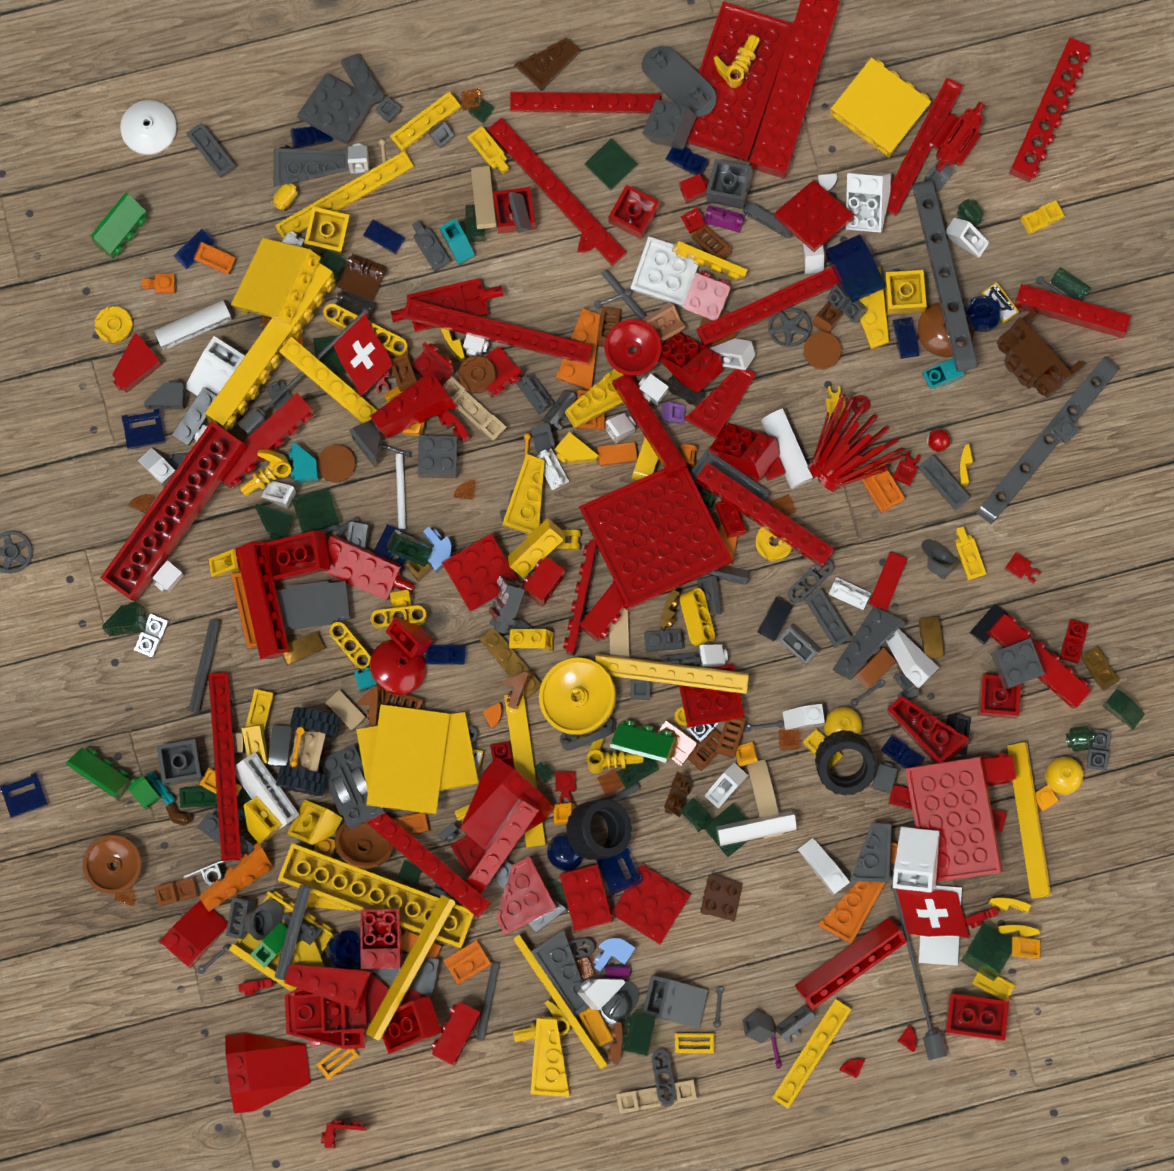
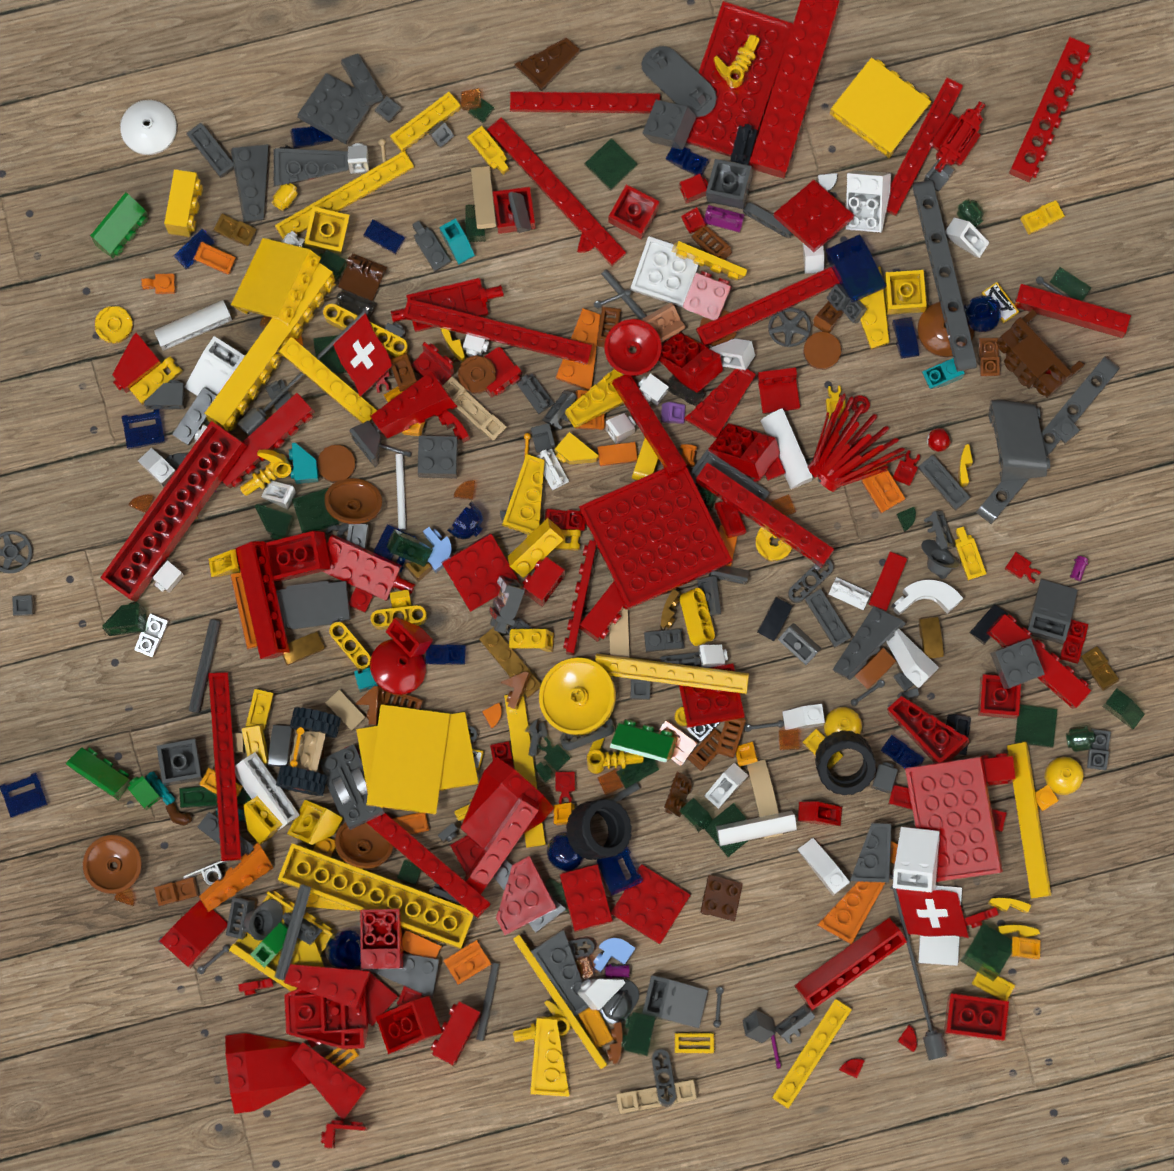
(22, 605): none -> dark grey plate
(152, 381): none -> yellow plate
(183, 203): none -> yellow brick
(234, 230): none -> pearl gold slope
(250, 175): none -> dark grey wing
(331, 1082): none -> red wedge
(353, 501): none -> dark orange dish
(360, 600): none -> red plate
(396, 329): none -> dark grey plate
(410, 967): yellow tile -> none
(467, 523): none -> clear blue cylinder
(542, 732): none -> dark grey bar
(555, 756): none -> clear green plate
(566, 519): none -> red slope
(743, 144): none -> black hinge
(778, 390): none -> red bracket
(819, 813): none -> red slope
(906, 518): none -> clear green tile
(933, 590): none -> white arch
(940, 527): none -> dark grey plate
(989, 357): none -> dark orange slope
(1018, 440): none -> dark grey windscreen
(1036, 726): none -> clear green tile
(1052, 611): none -> dark grey slope
(1079, 567): none -> magenta pin

